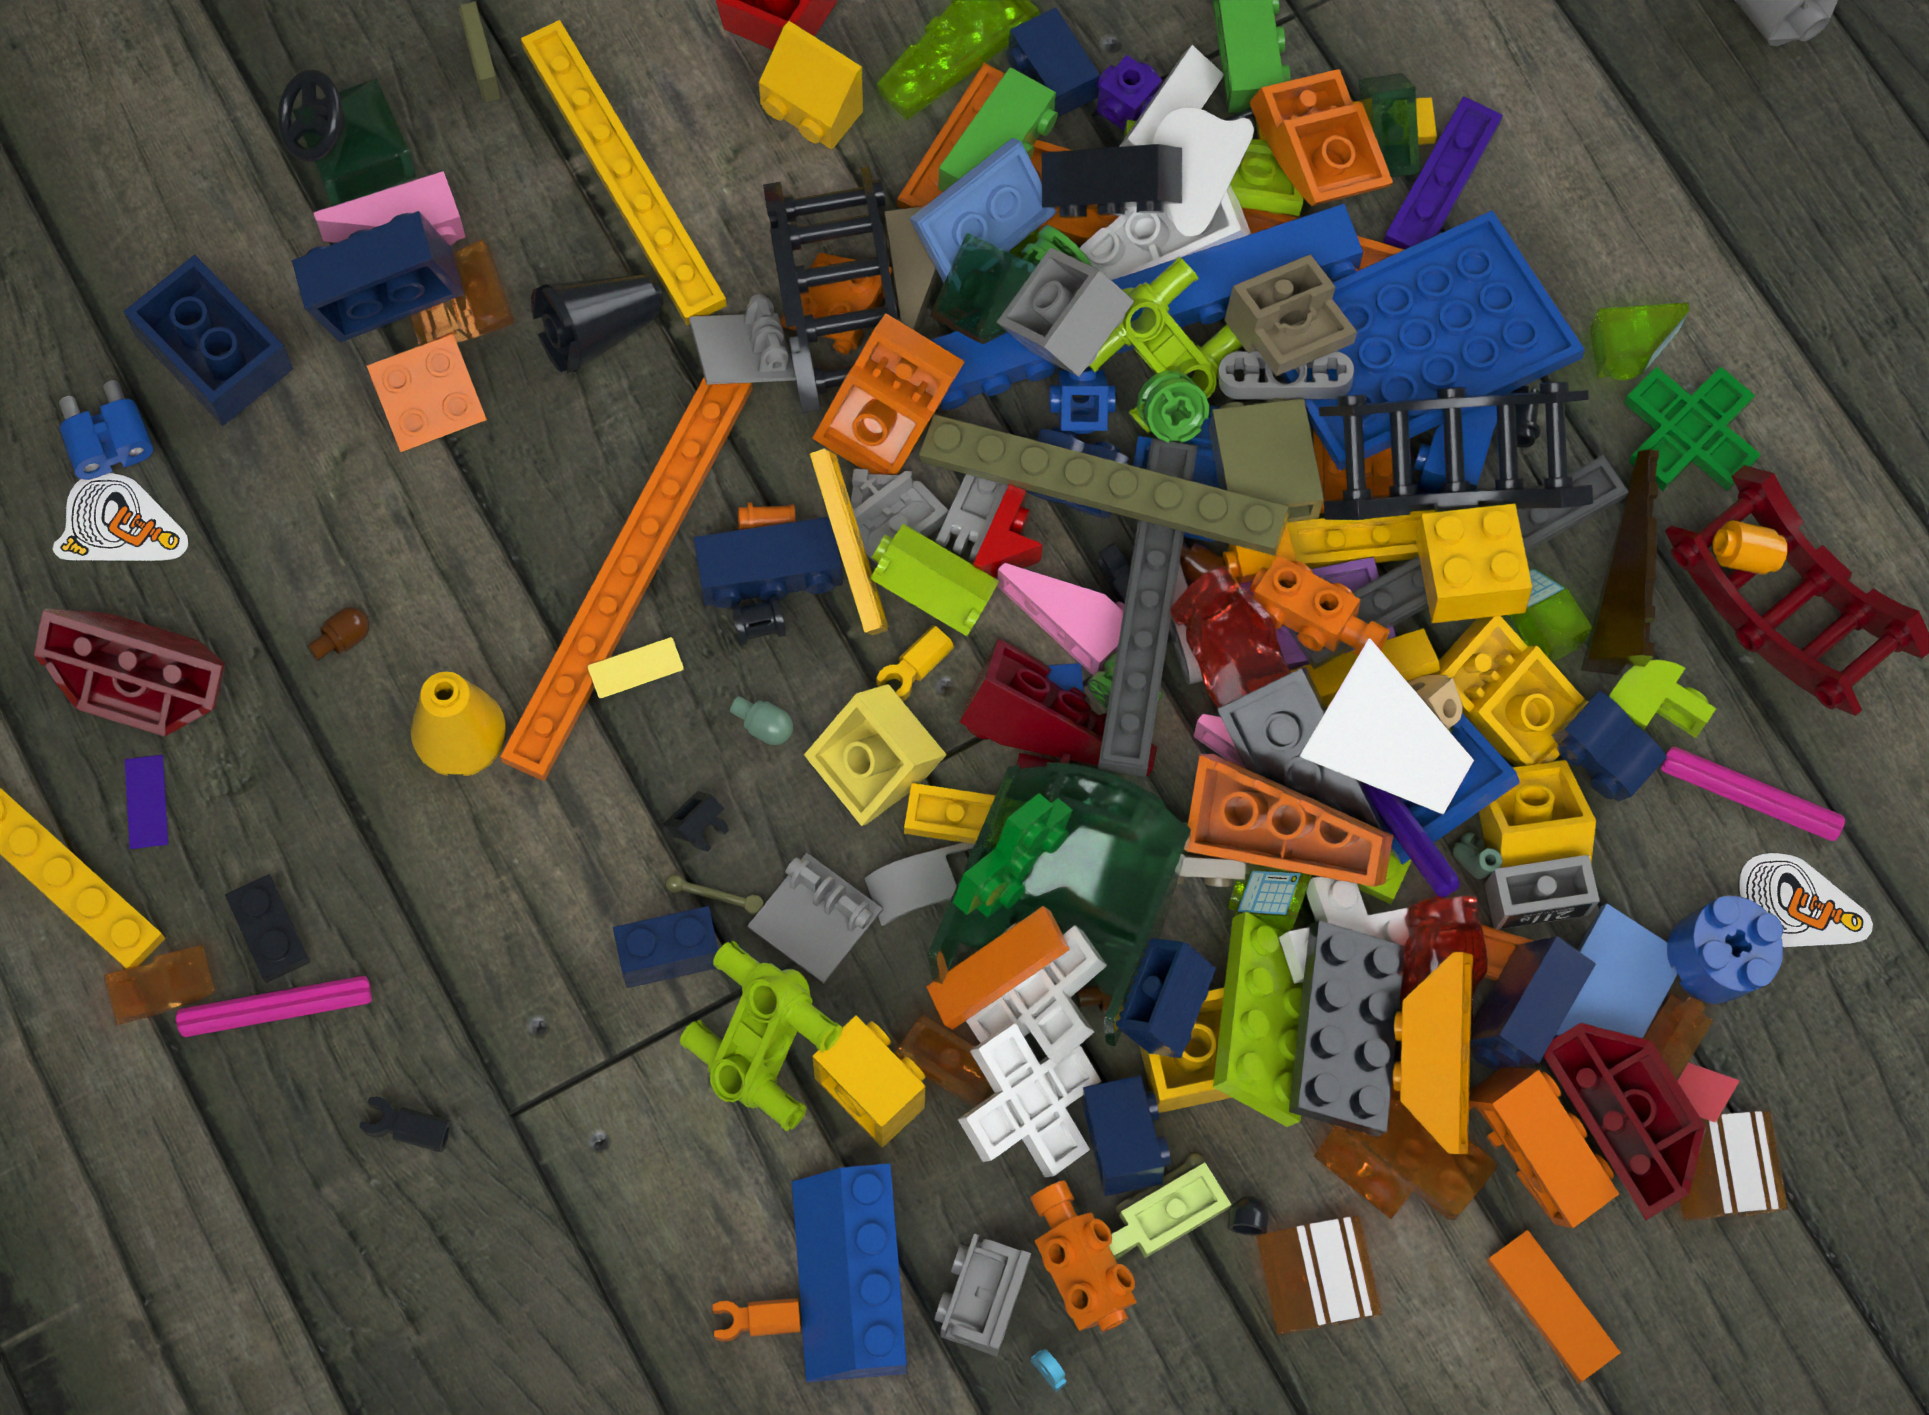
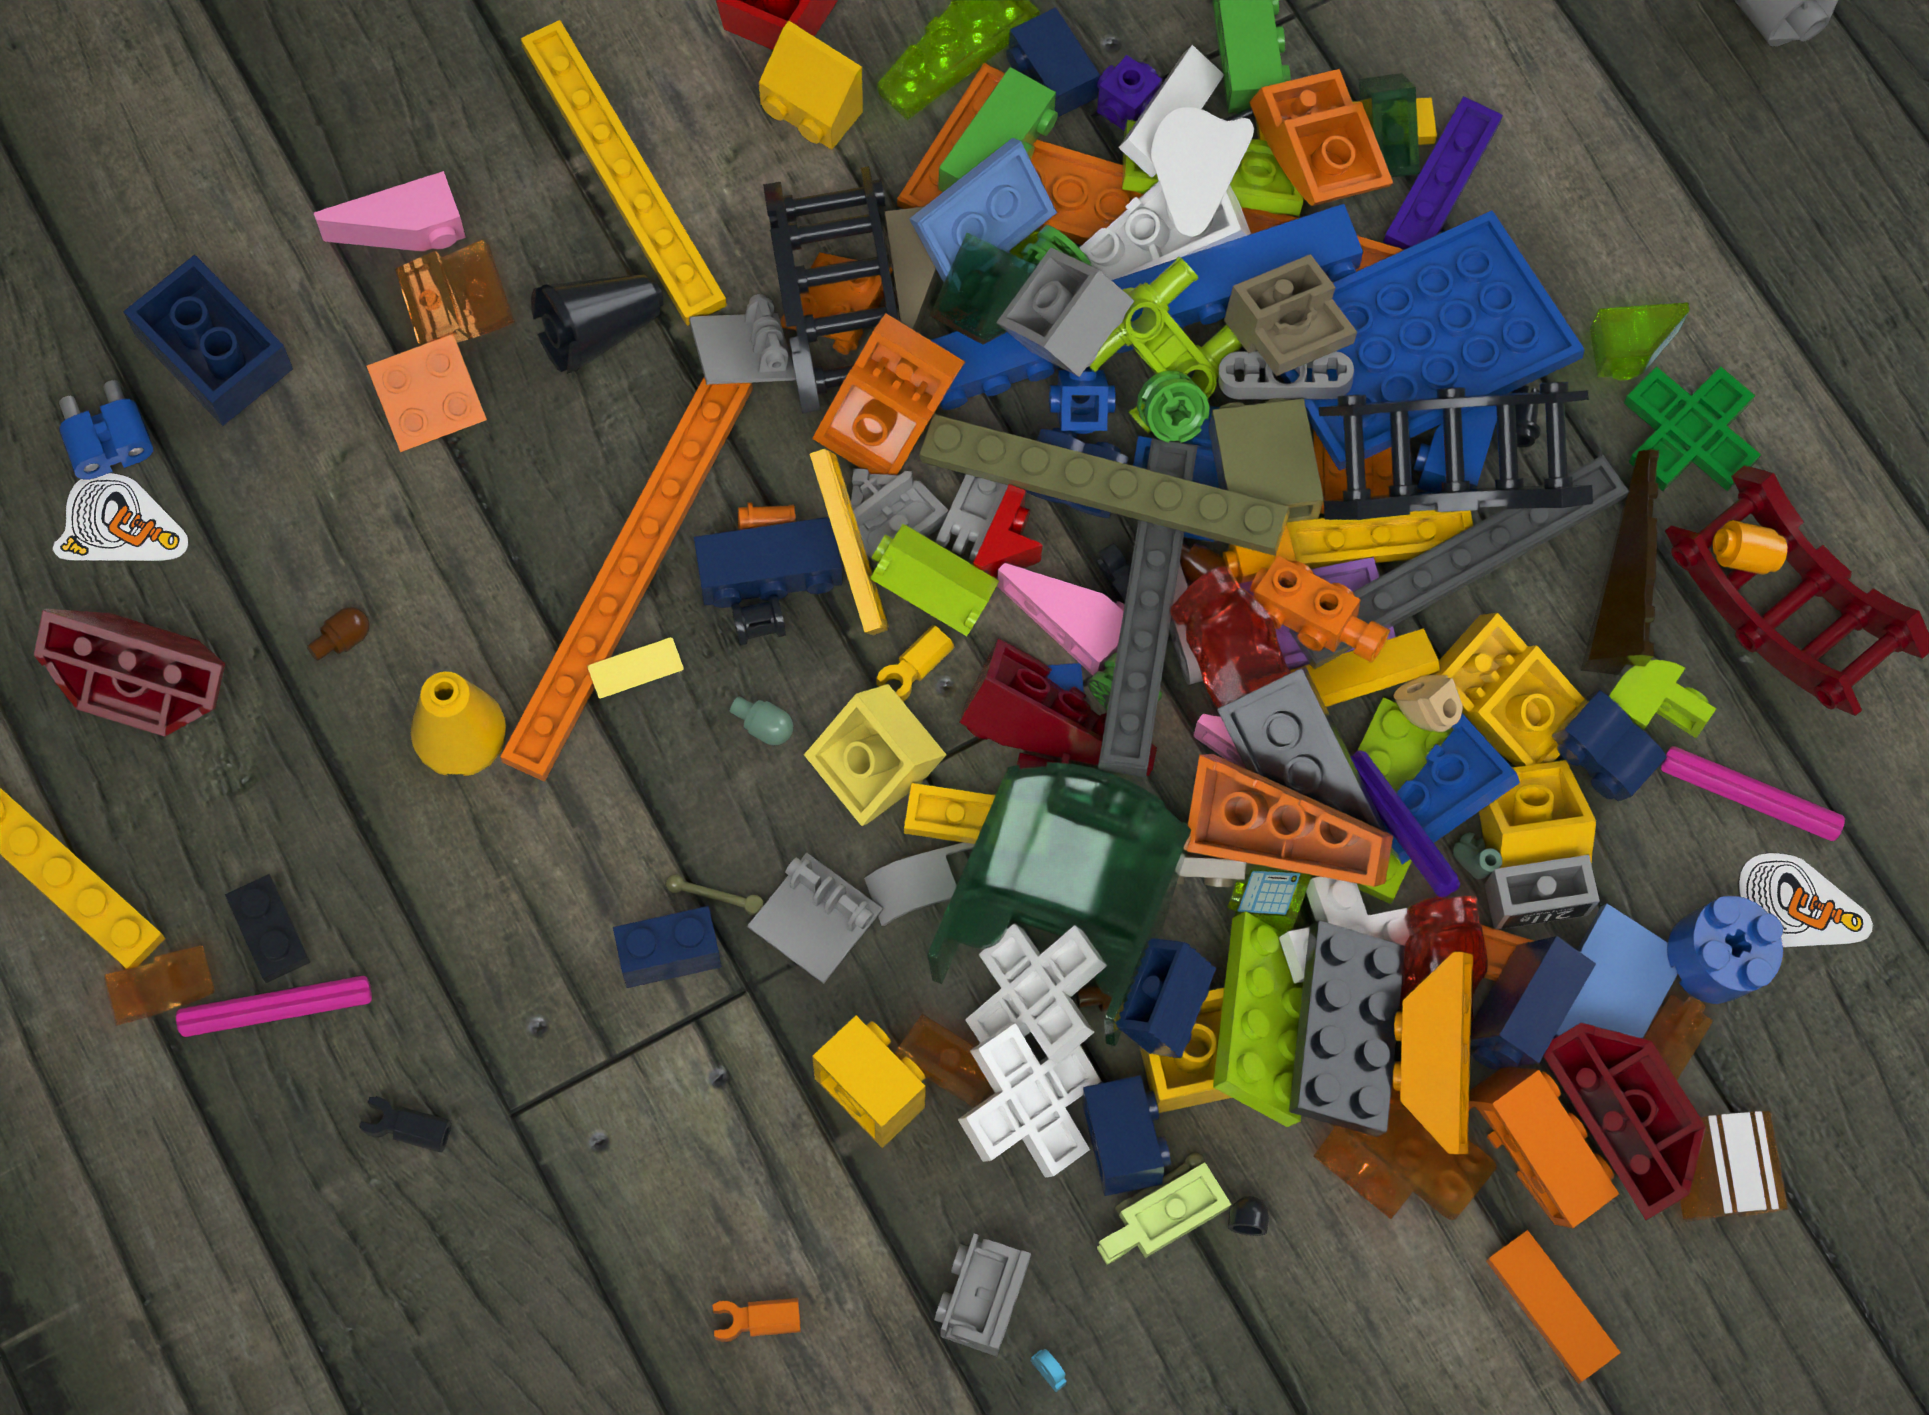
(146, 802): dark purple sticker -> none
(345, 136): clear green piece -> none
(377, 276): dark blue brick -> none
(479, 52): olive tile -> none
(694, 817): black tile -> none
(760, 1035): lime piece -> none
(849, 1274): blue slope -> none
(998, 968): orange tile -> none
(1025, 837): green plate -> none
(1081, 1262): orange brick -> none
(1112, 179): black brick -> none
(1319, 1275): slope -> none
(1388, 736): white sticker -> none
(1473, 563): yellow brick -> none
(1552, 618): clear neon green slope -> none
(1707, 1090): coral sticker -> none

